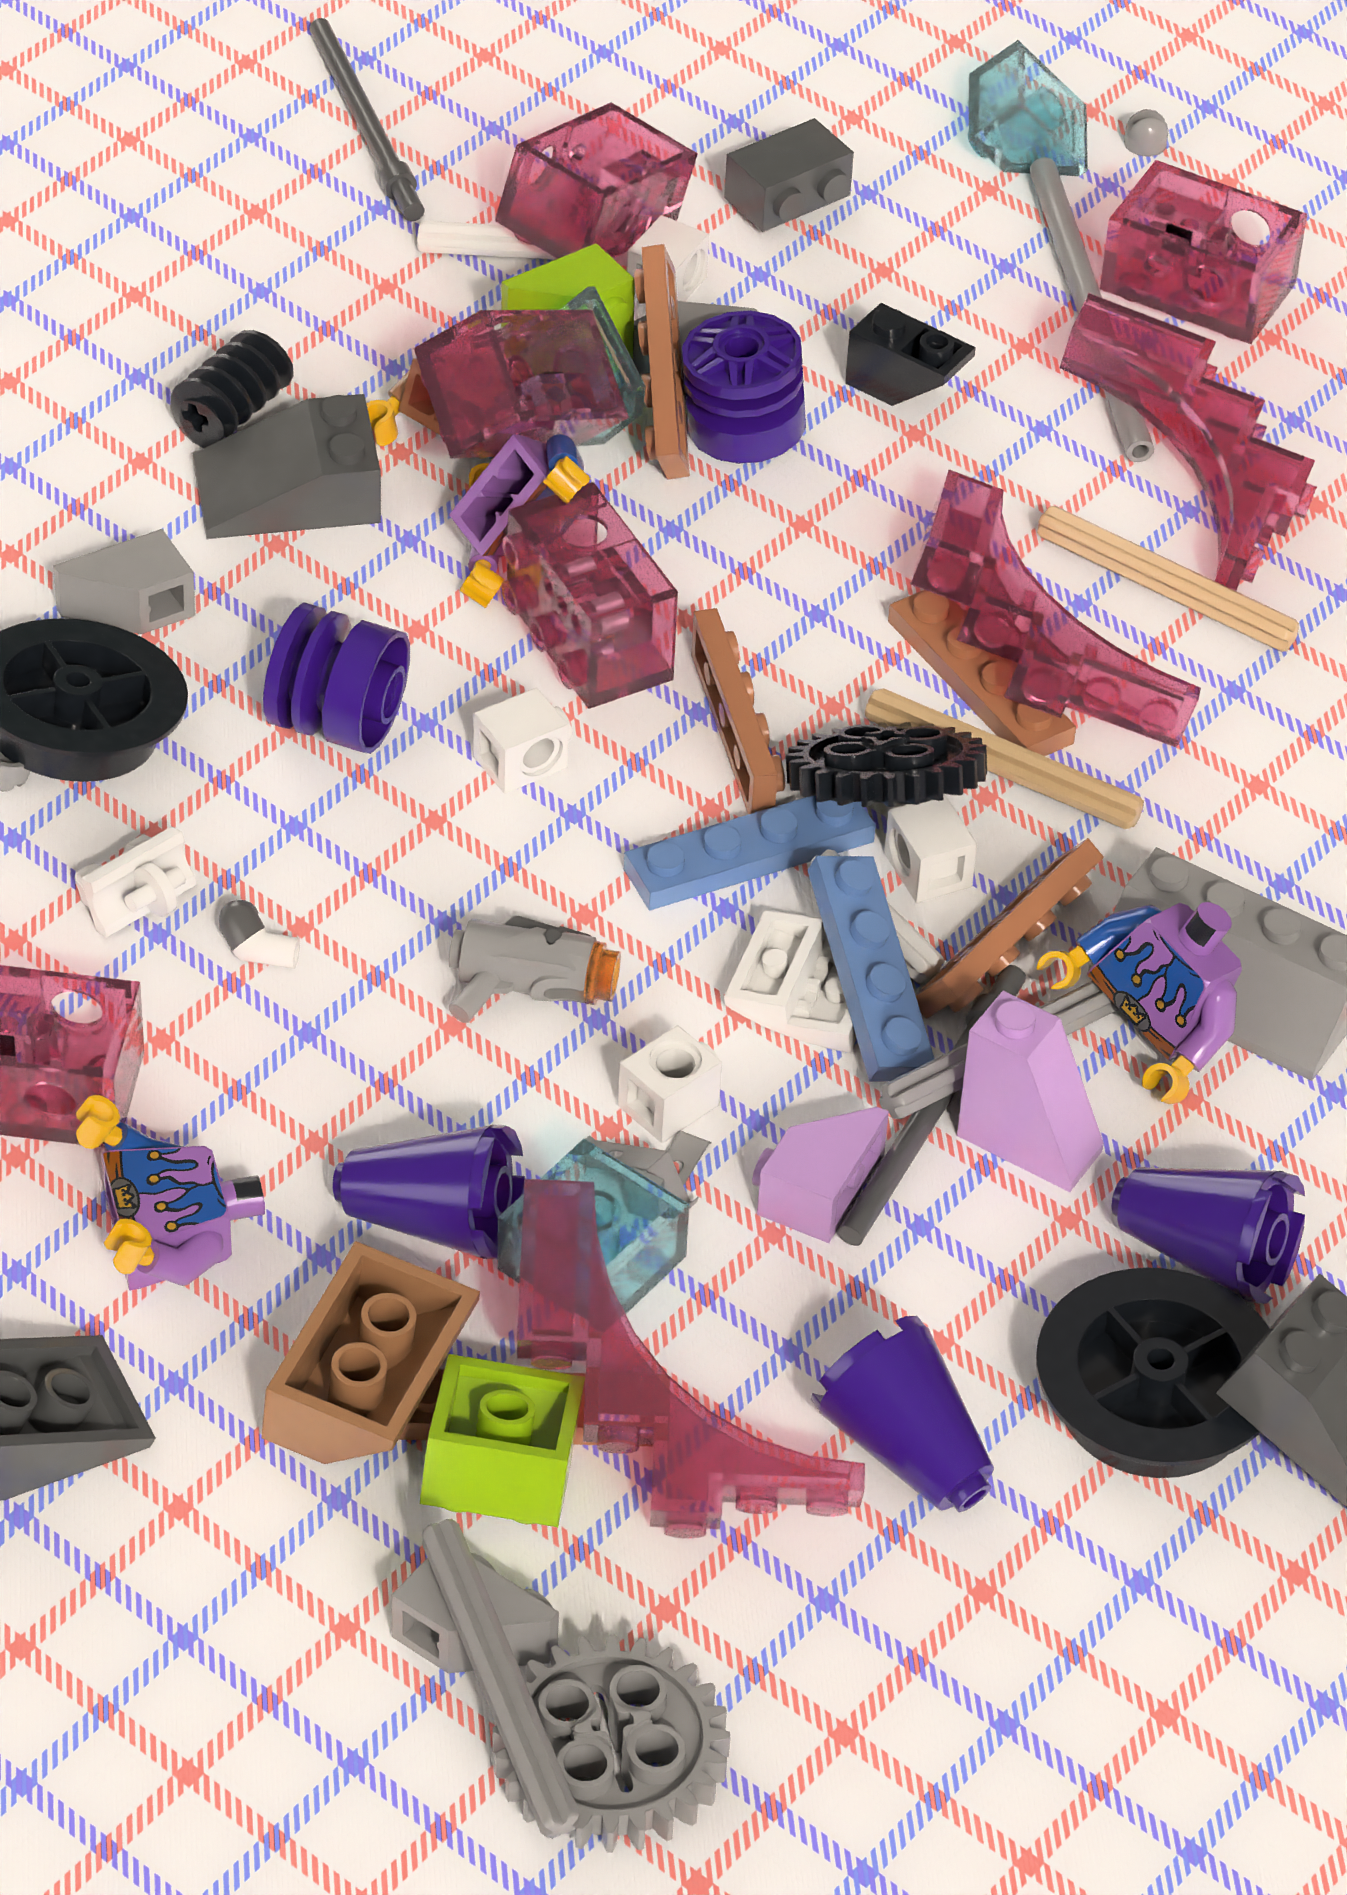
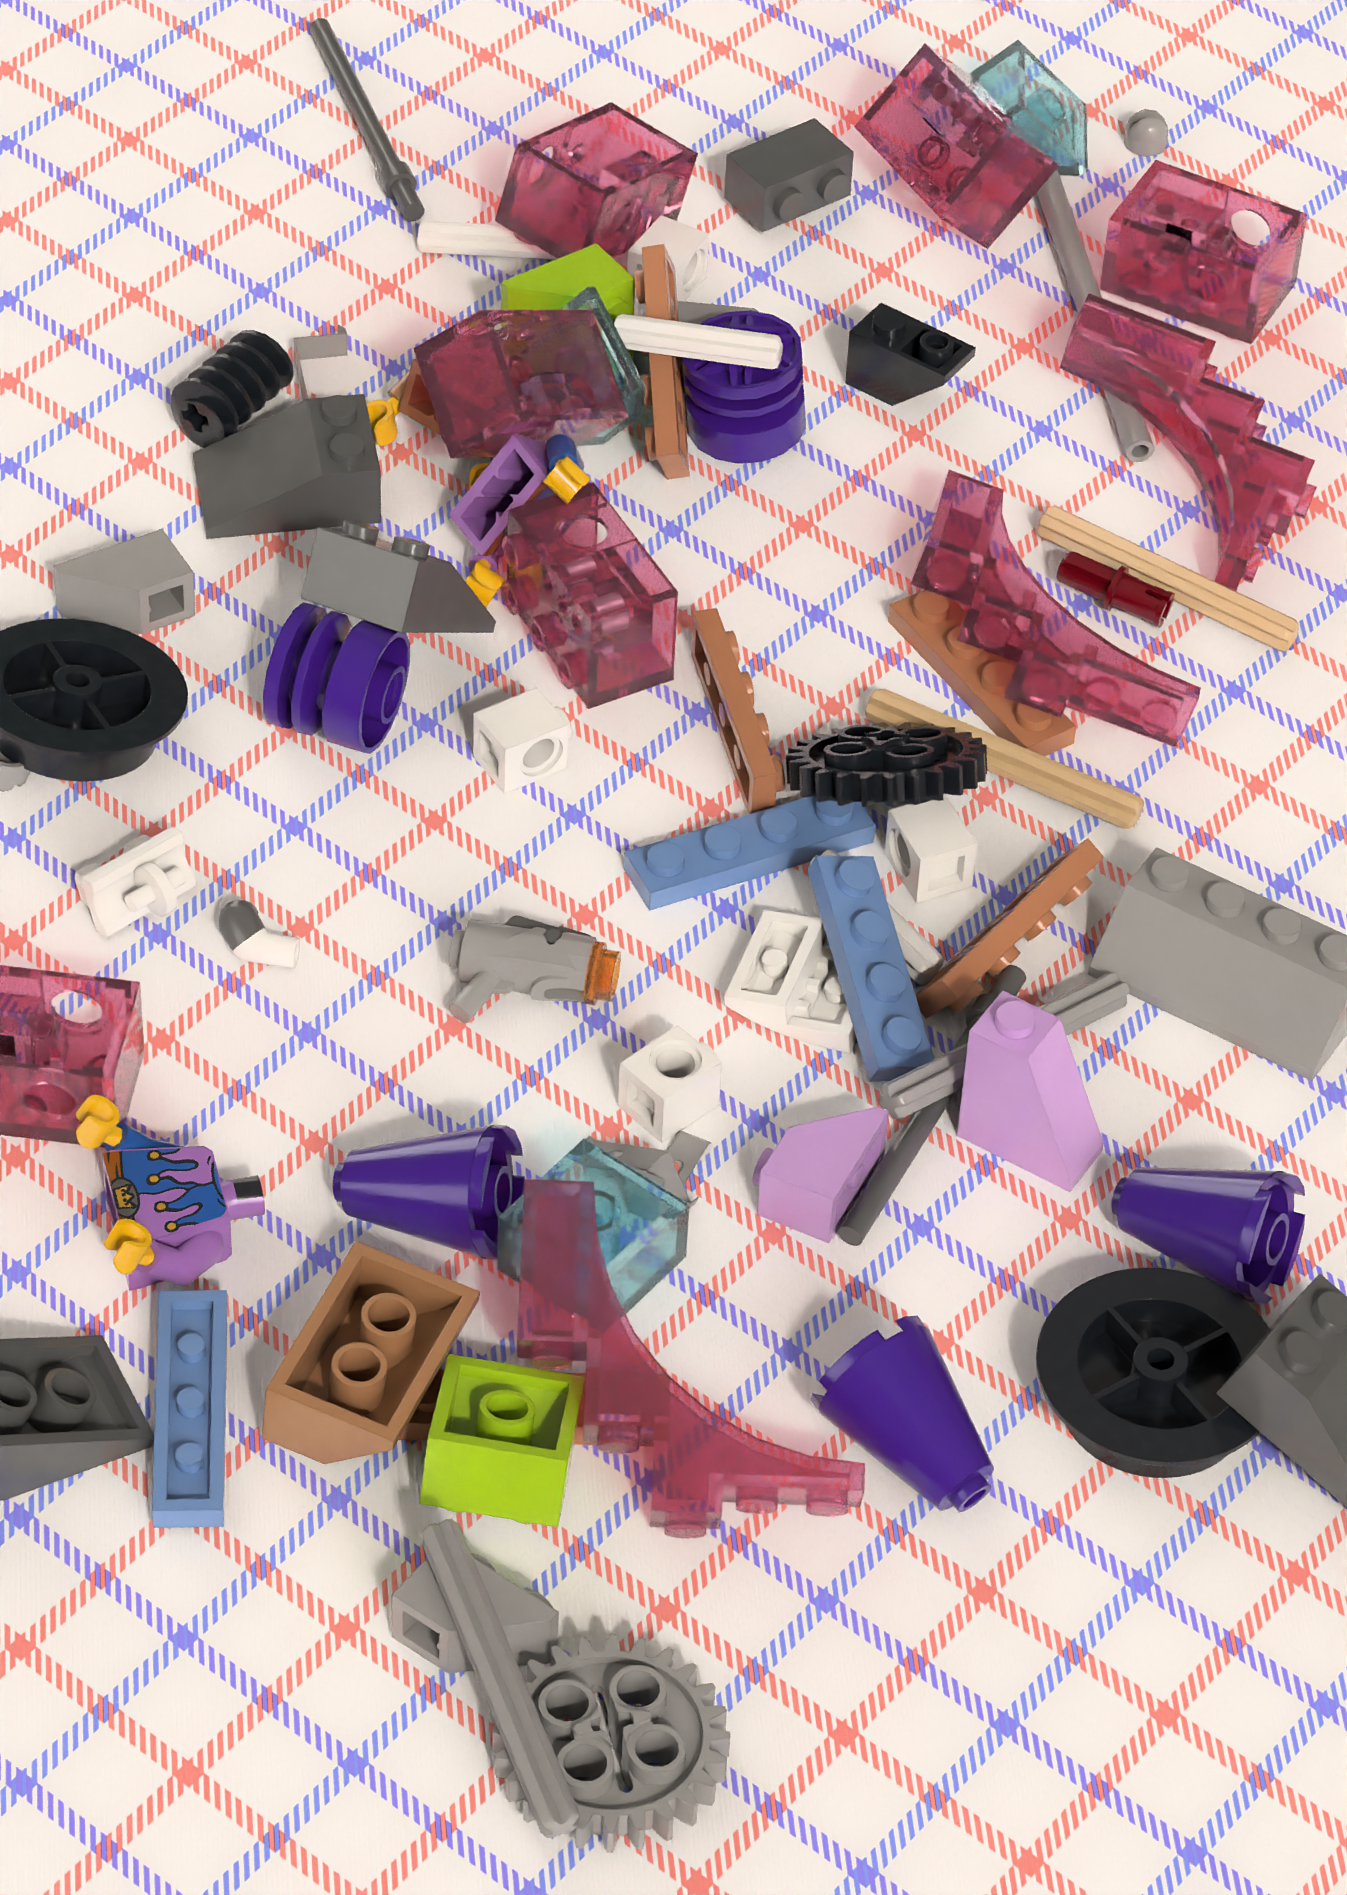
(190, 1409): none -> medium blue plate
(318, 347): none -> light grey piece
(391, 583): none -> slope
(699, 341): none -> white axle
(956, 146): none -> clear pink piece
(1115, 588): none -> dark red axle
(1167, 979): torso -> none

